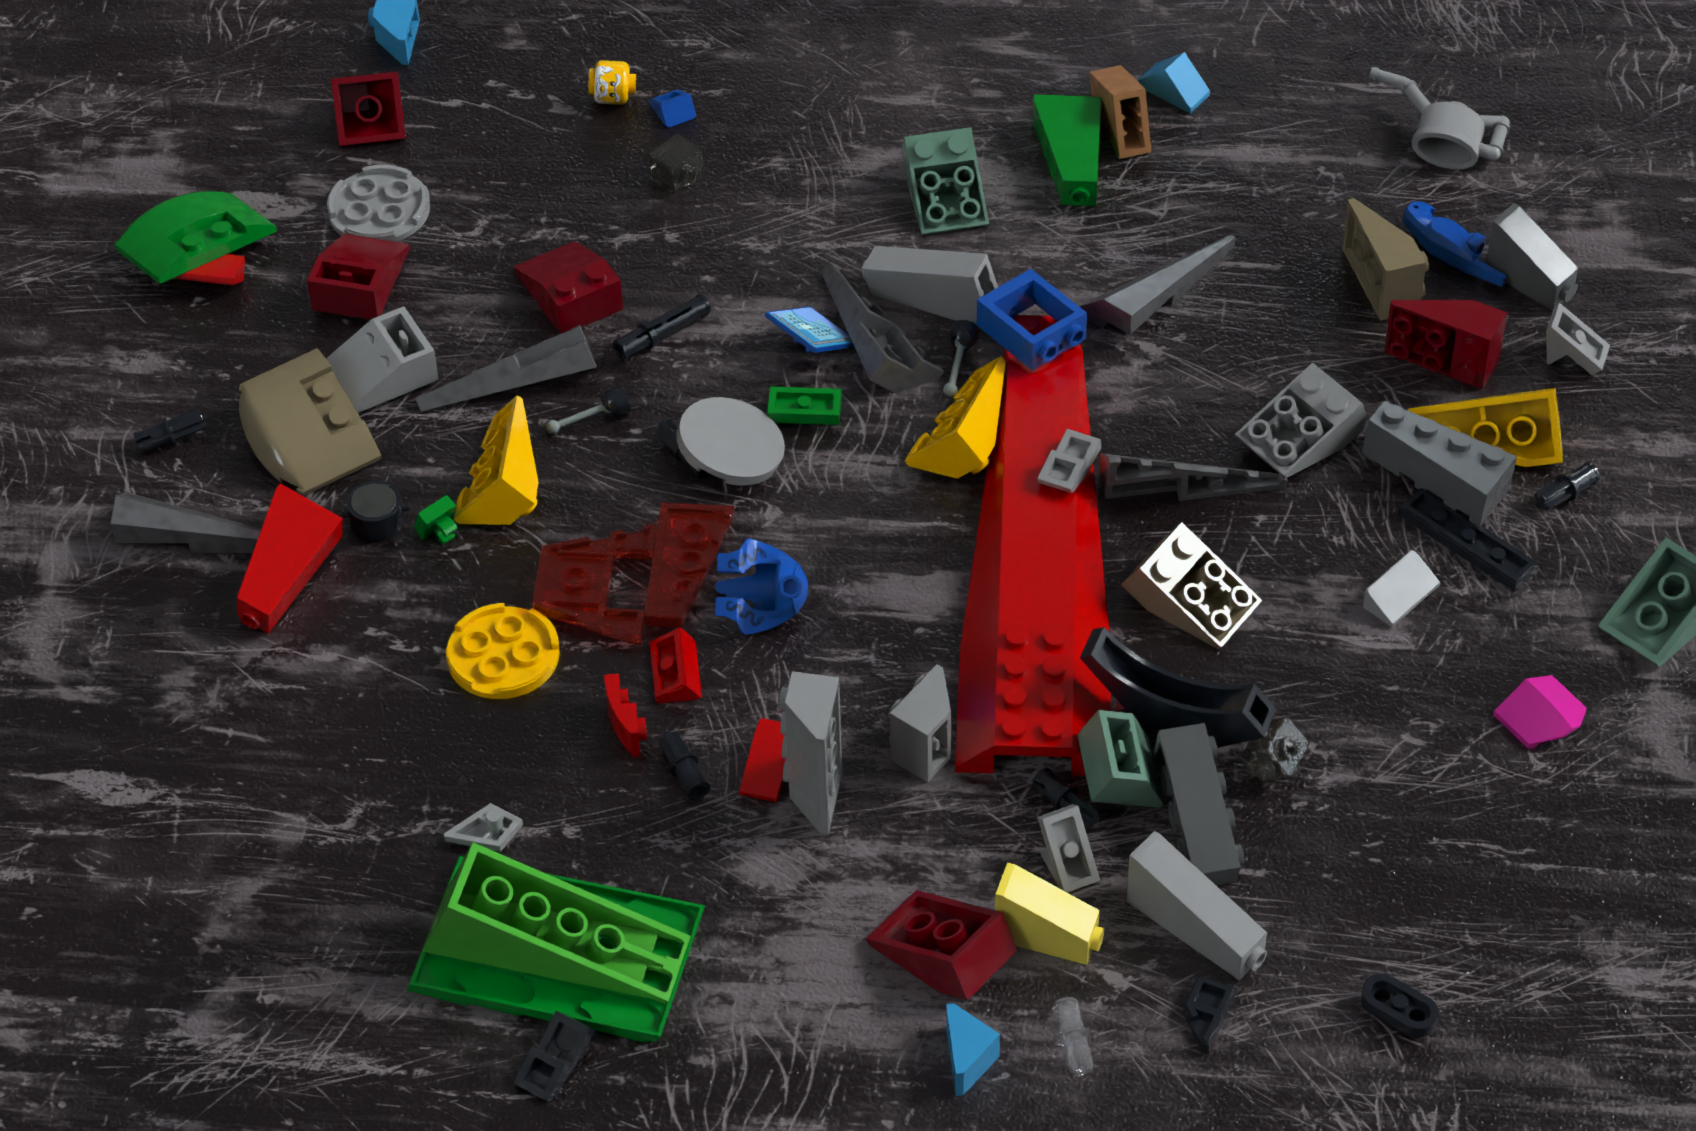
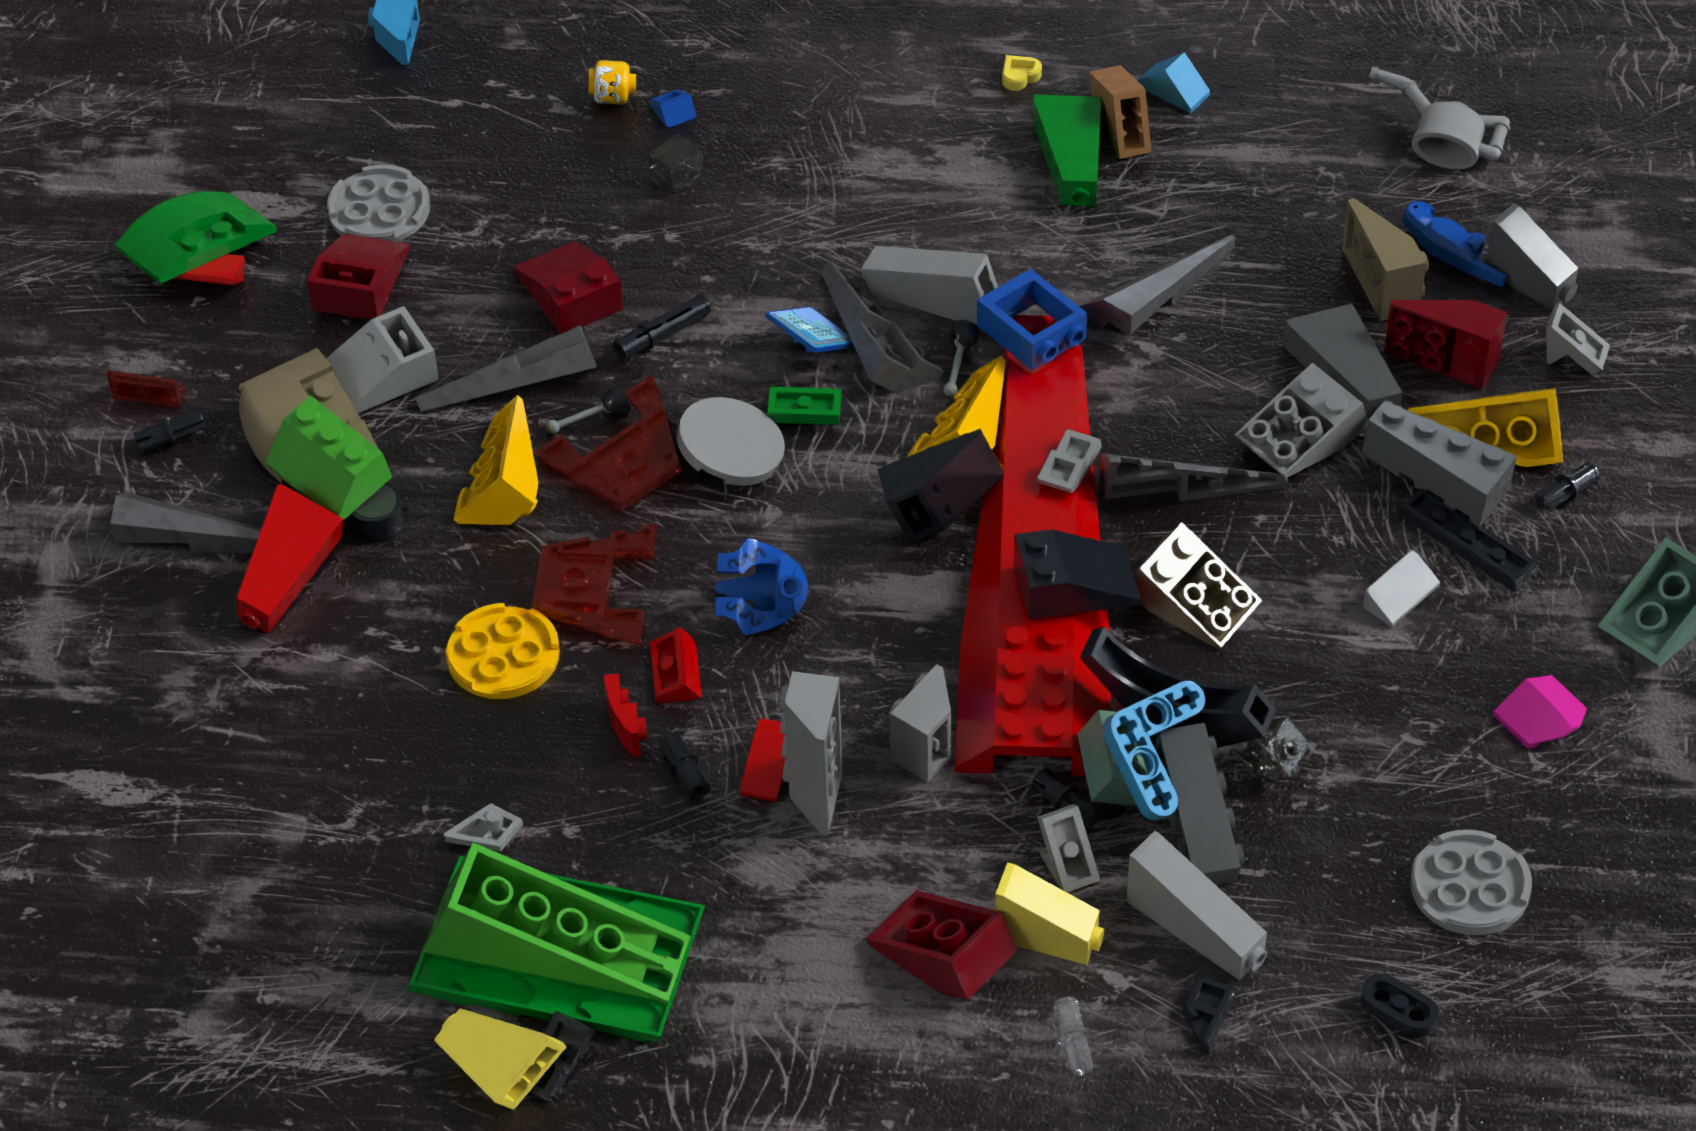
(146, 389): none -> clear red slope
(327, 459): none -> bright green slope
(368, 108): dark red slope -> none
(437, 520): green tile -> none
(498, 1054): none -> light yellow slope
(628, 462): none -> clear red wing
(682, 557): clear red wing -> none
(939, 483): none -> black slope
(944, 181): sand green slope -> none
(971, 1047): dark azure slope -> none
(1020, 71): none -> light yellow tile
(1071, 574): none -> black slope
(1139, 731): none -> dark azure beam
(1345, 352): none -> dark grey slope
(1471, 882): none -> light grey tile

